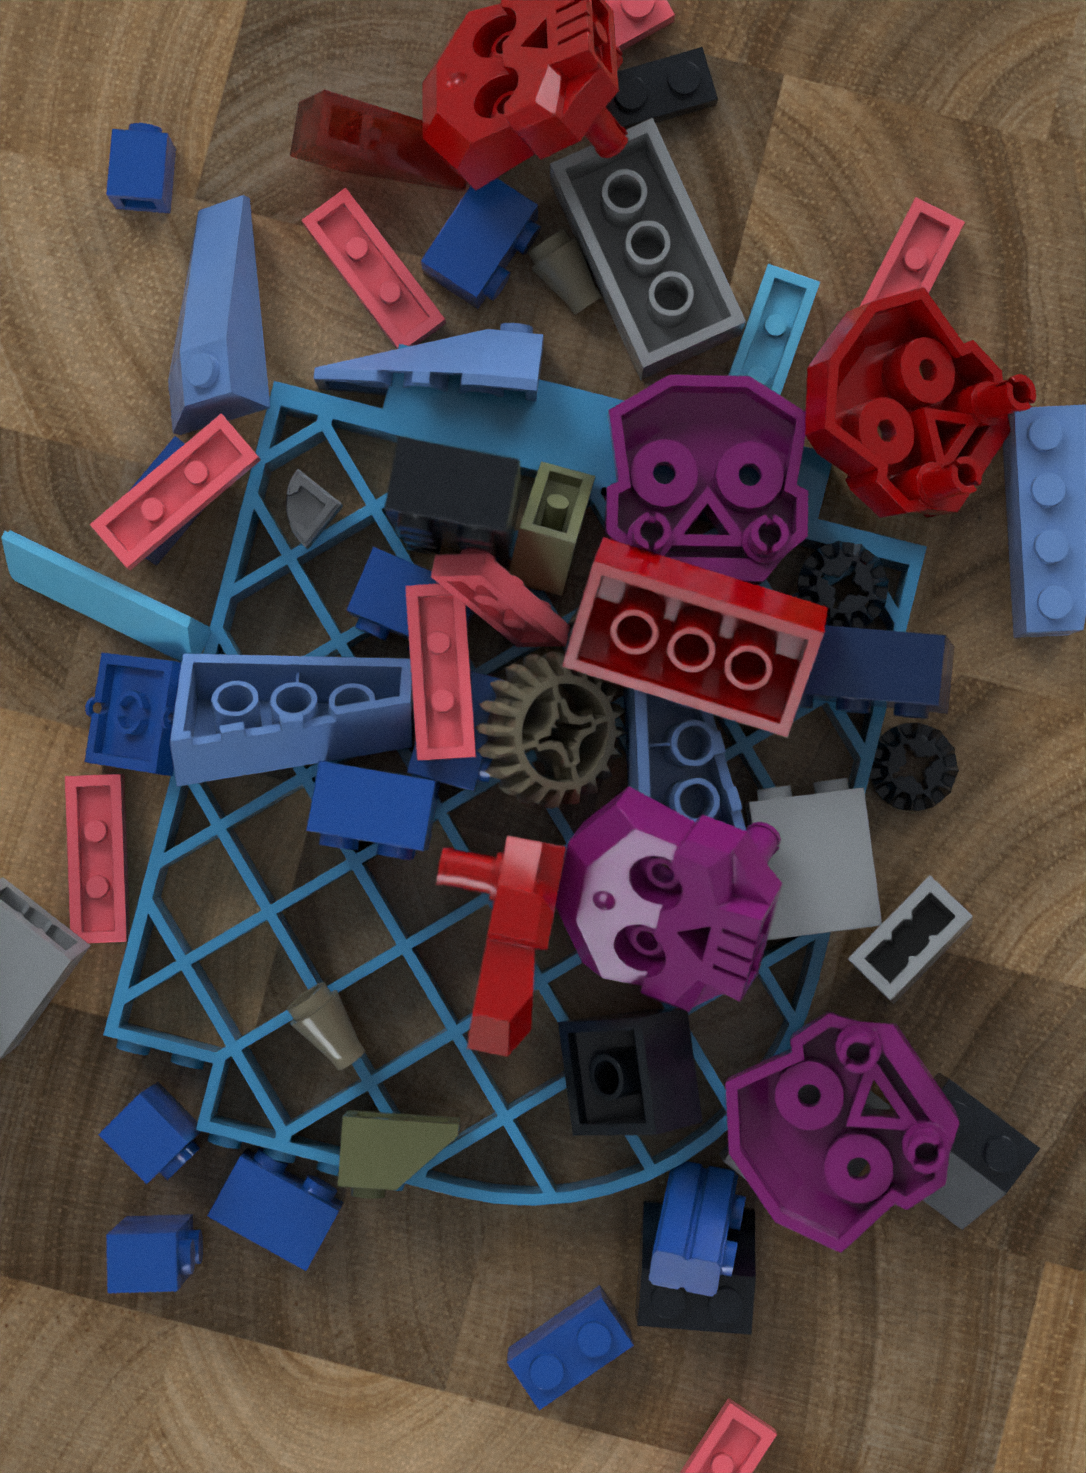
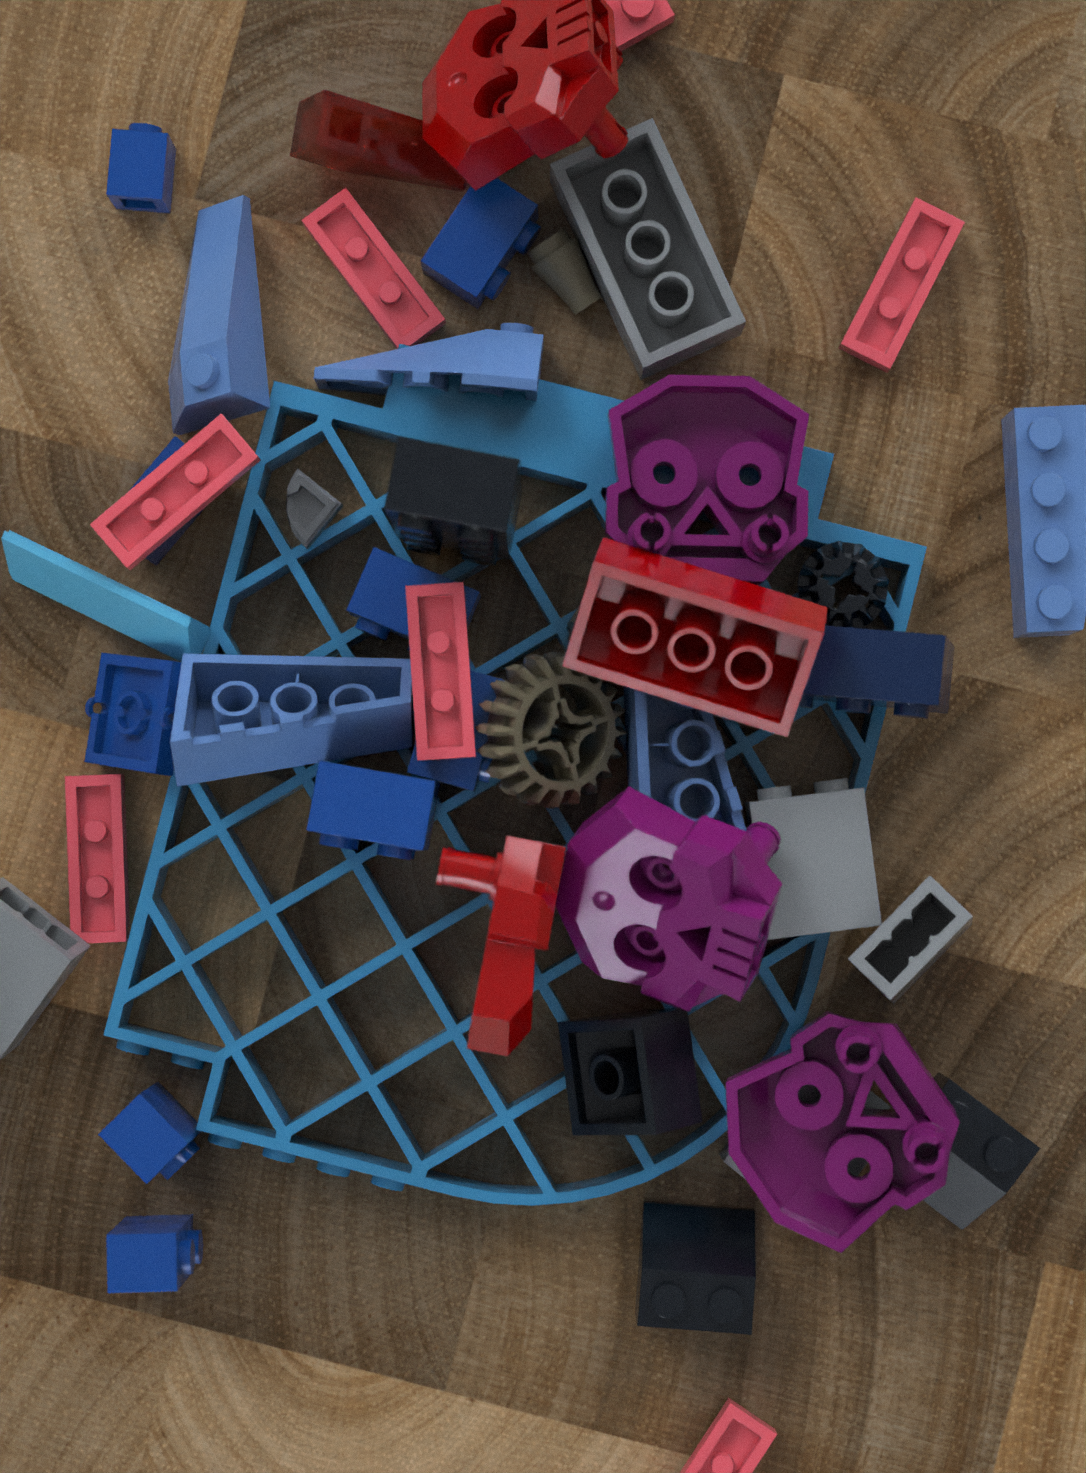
(276, 1207): blue brick -> none
(325, 1024): dark tan cone -> none
(388, 1148): olive slope -> none
(500, 599): coral plate -> none
(551, 527): olive slope -> none
(569, 1347): blue brick -> none
(663, 89): black plate -> none
(694, 1228): blue brick -> none
(774, 327): medium azure plate -> none
(905, 791): black gear -> none
(933, 428): red brick -> none

